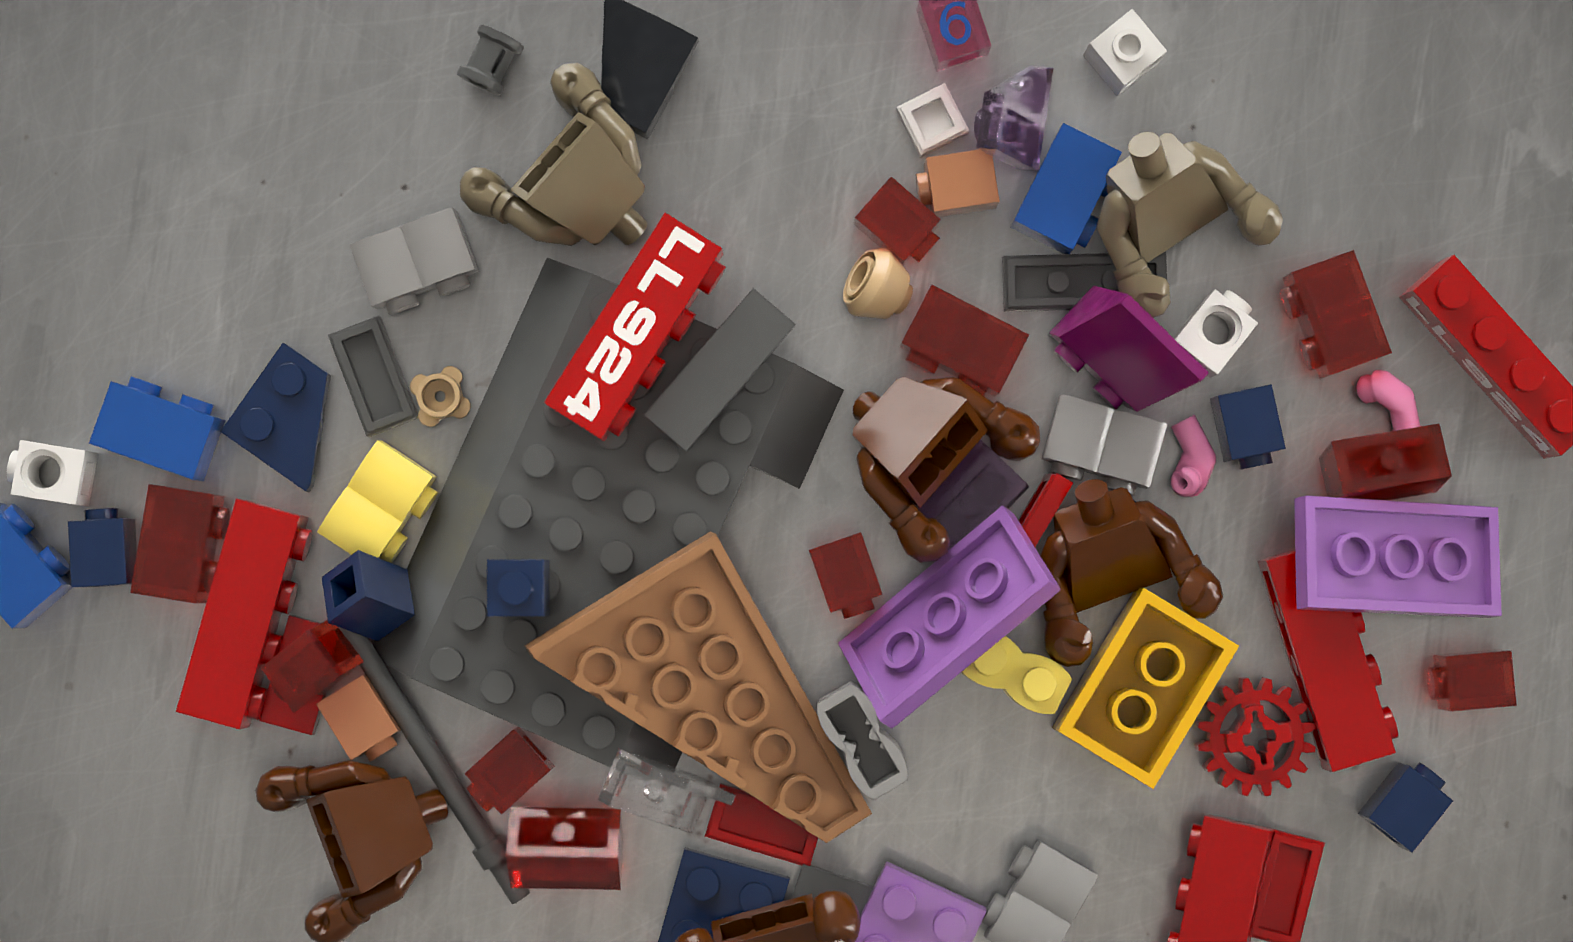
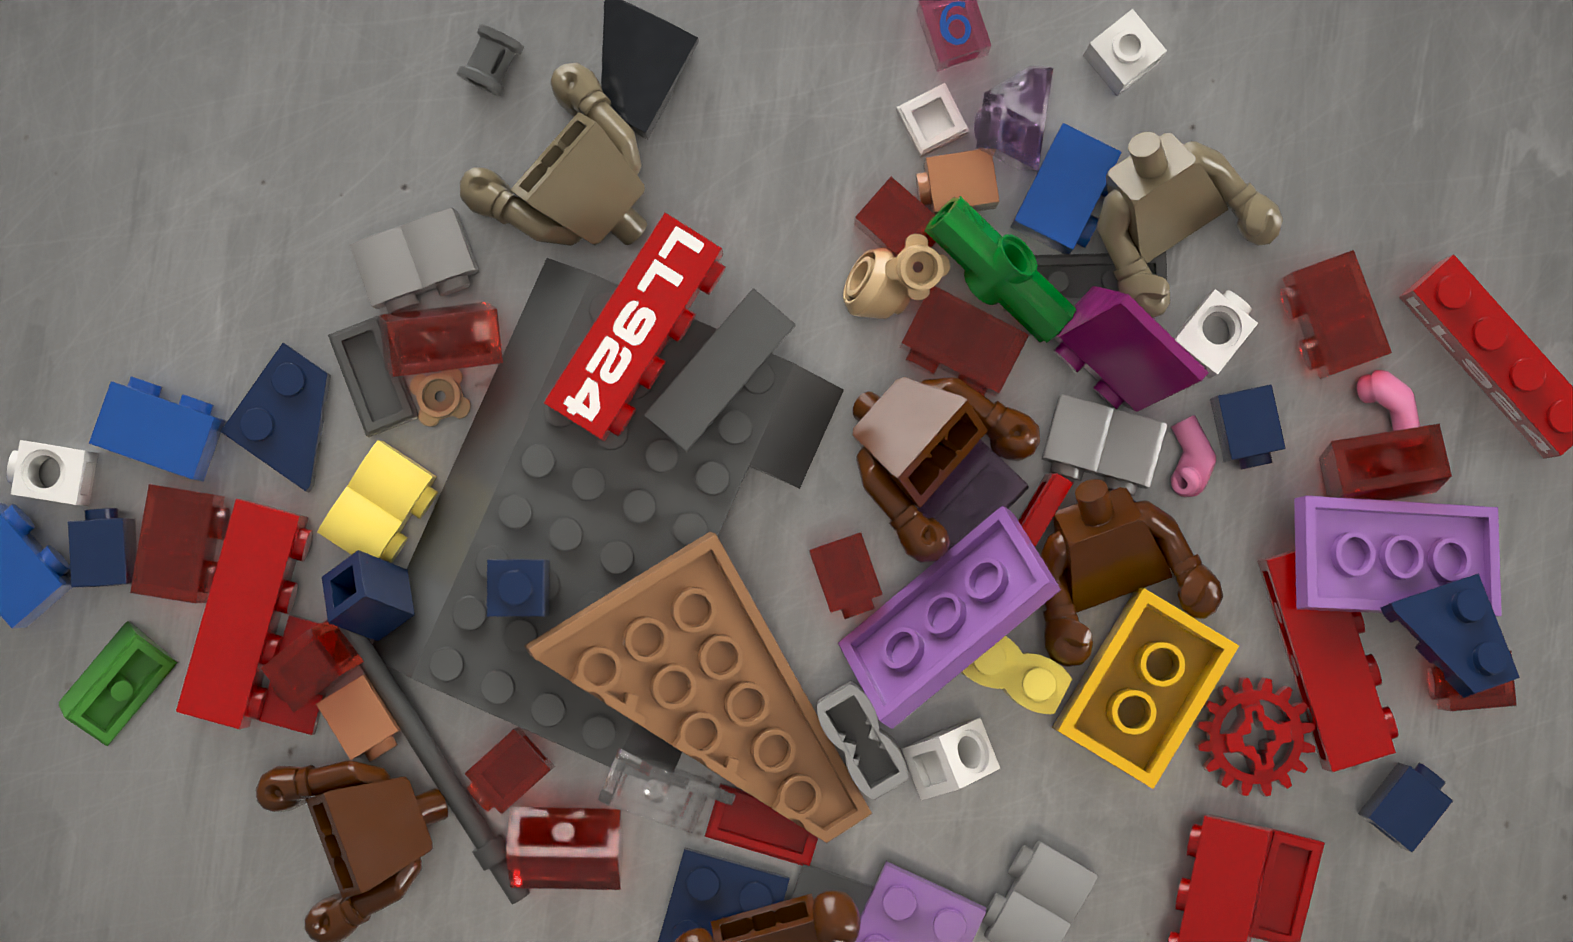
(116, 684): none -> bright green slope
(441, 339): none -> clear red brick
(933, 267): none -> tan plate
(950, 759): none -> white brick
(1000, 269): none -> green piece
(1457, 634): none -> dark blue wing

